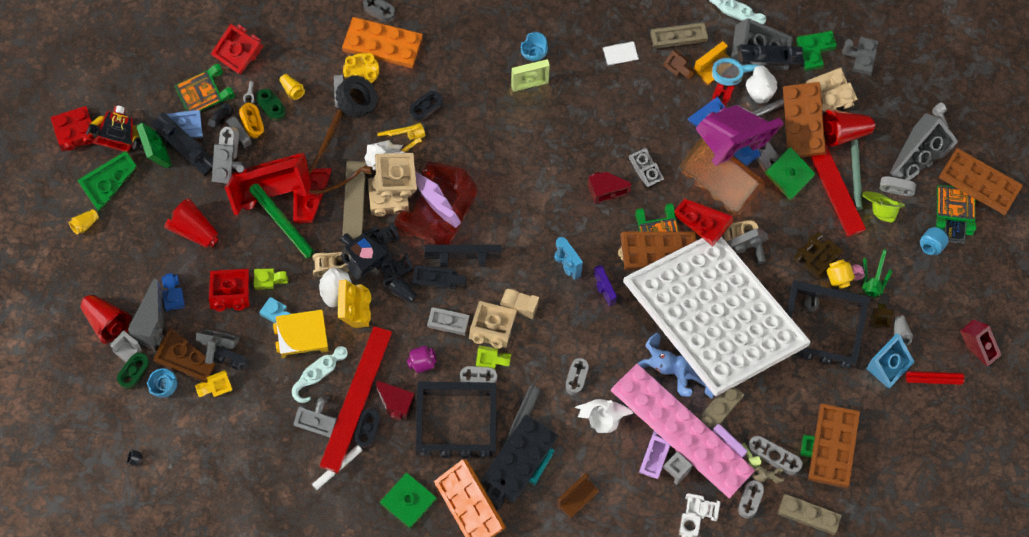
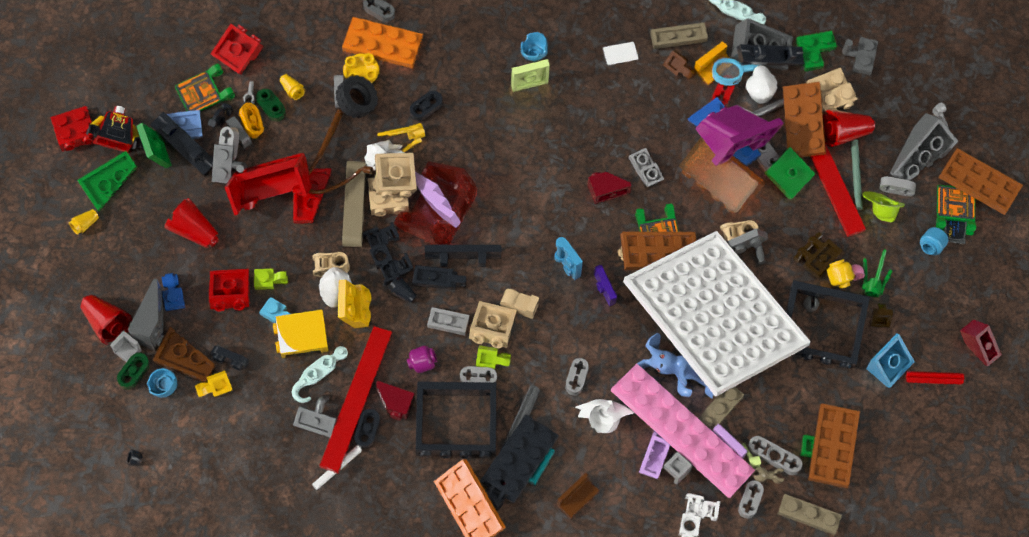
(214, 338): dark grey plate -> none
(281, 220): green axle -> none
(361, 254): black torso -> none
(408, 500): green plate -> none
(703, 220): red wing -> none
(902, 328): light grey cone -> none

